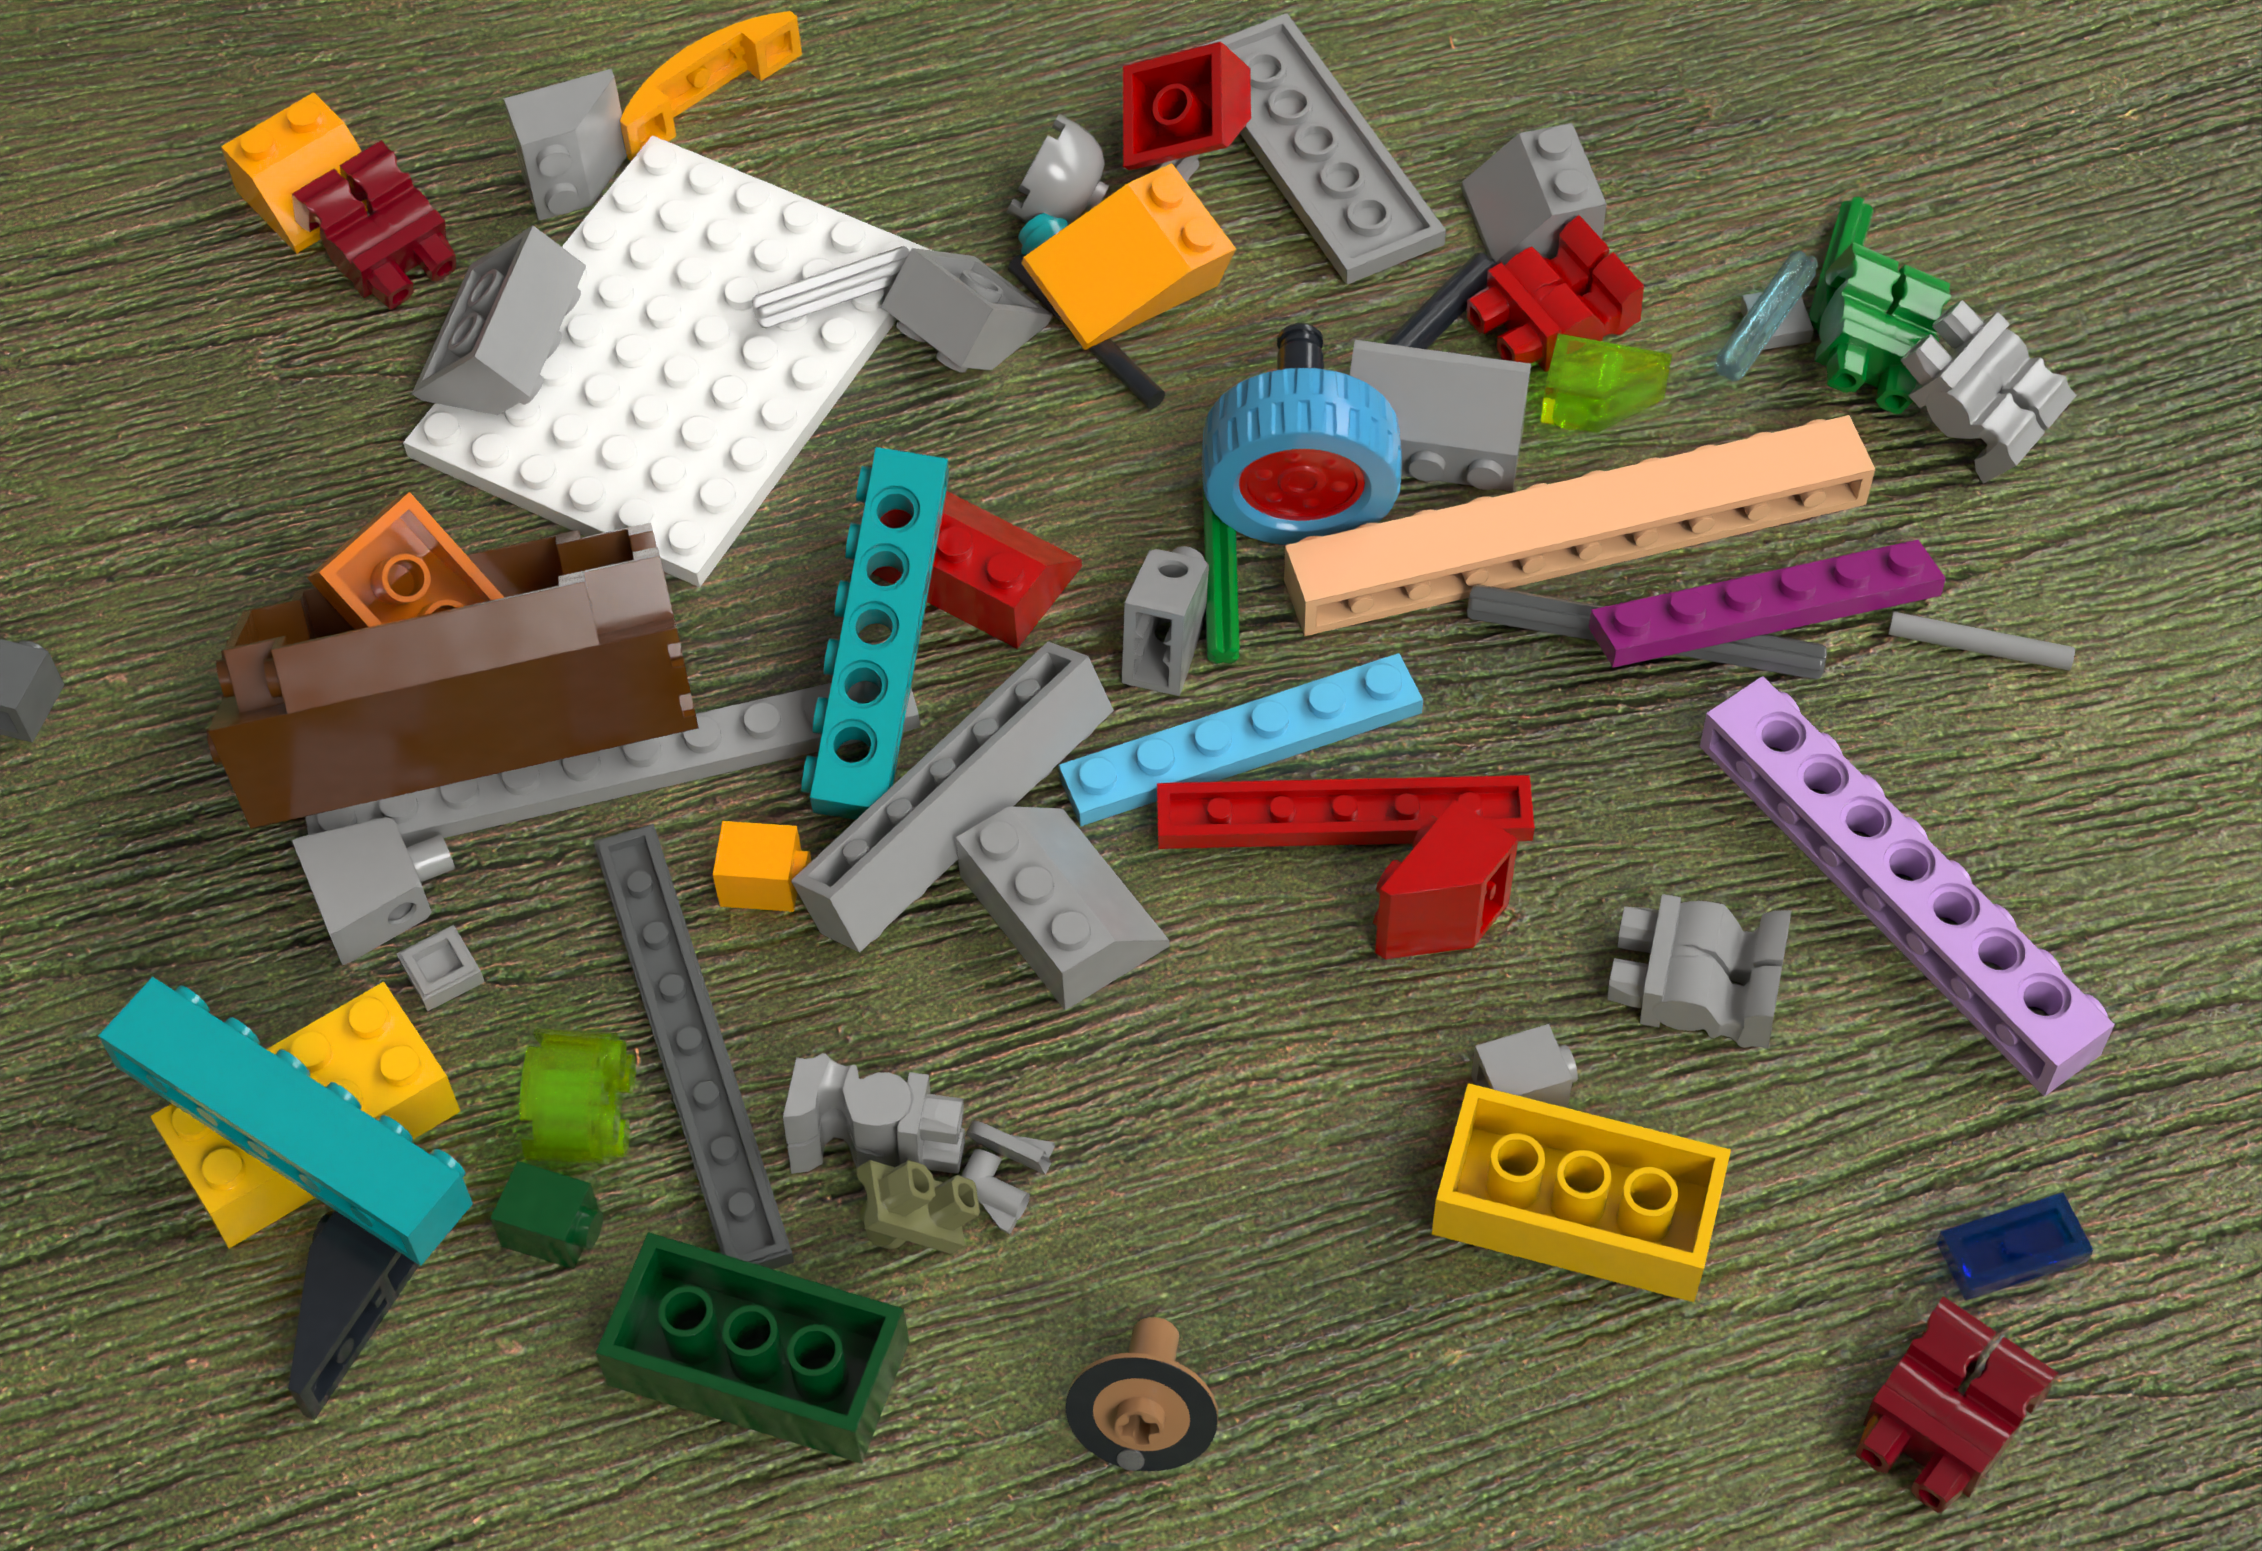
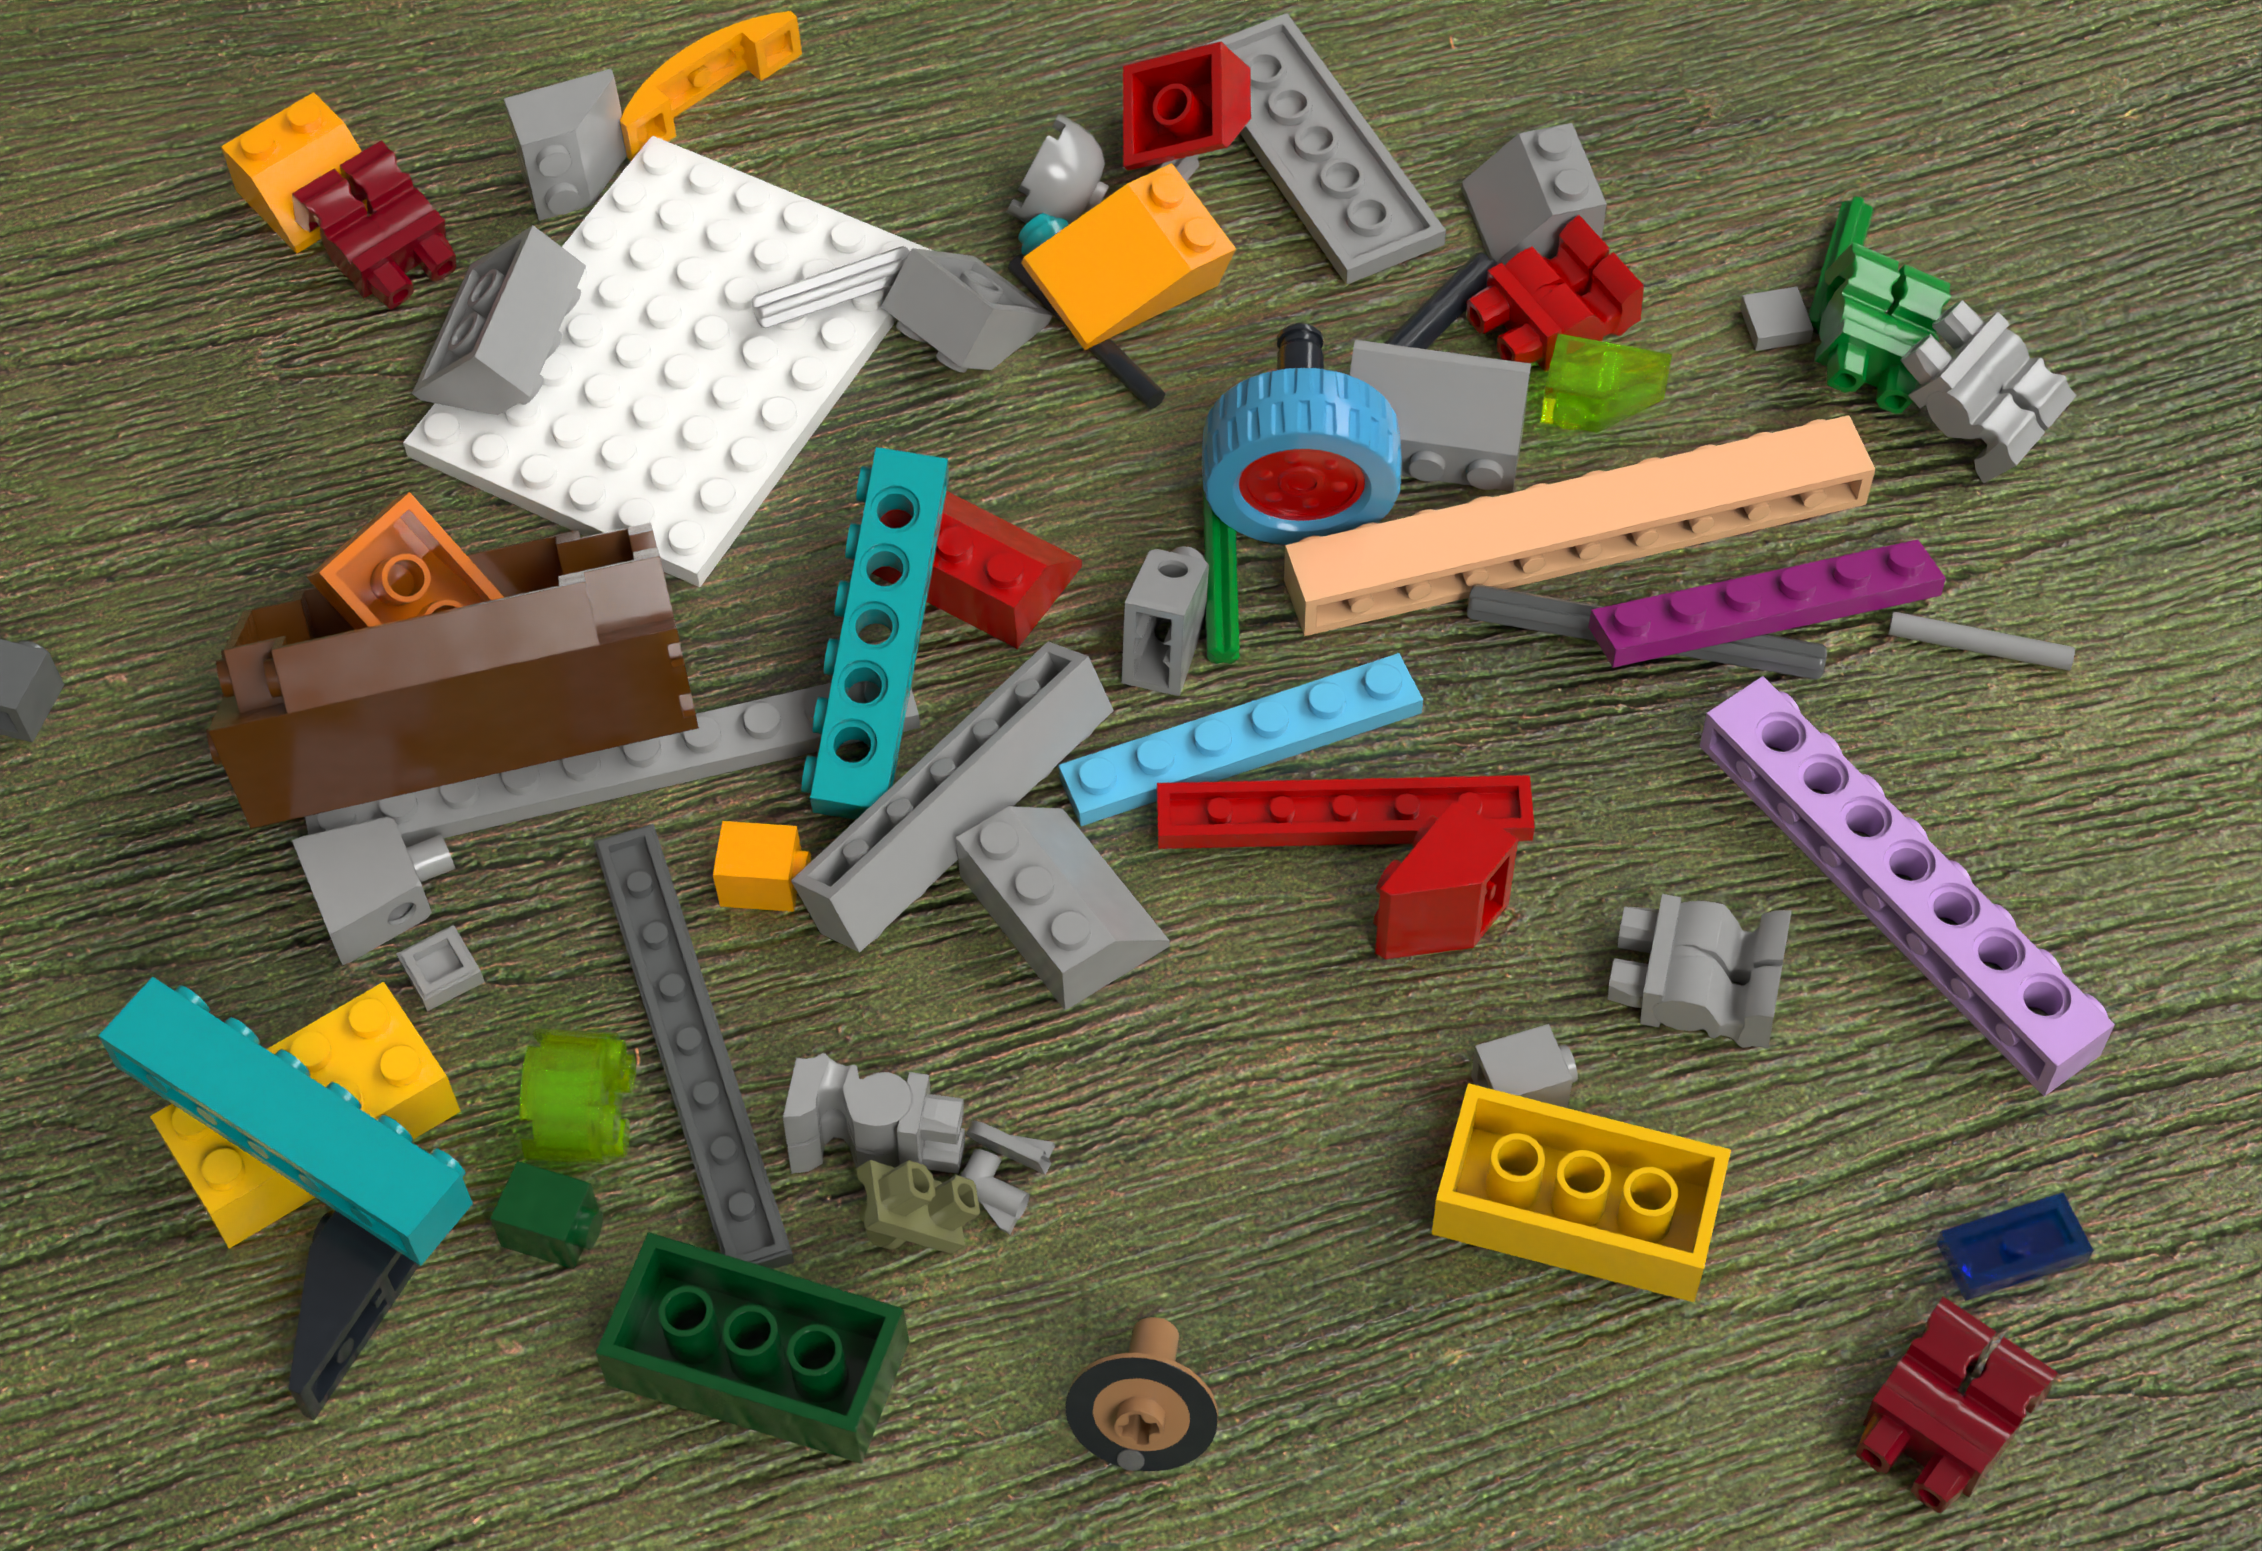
(1766, 316): clear light blue axle -> none

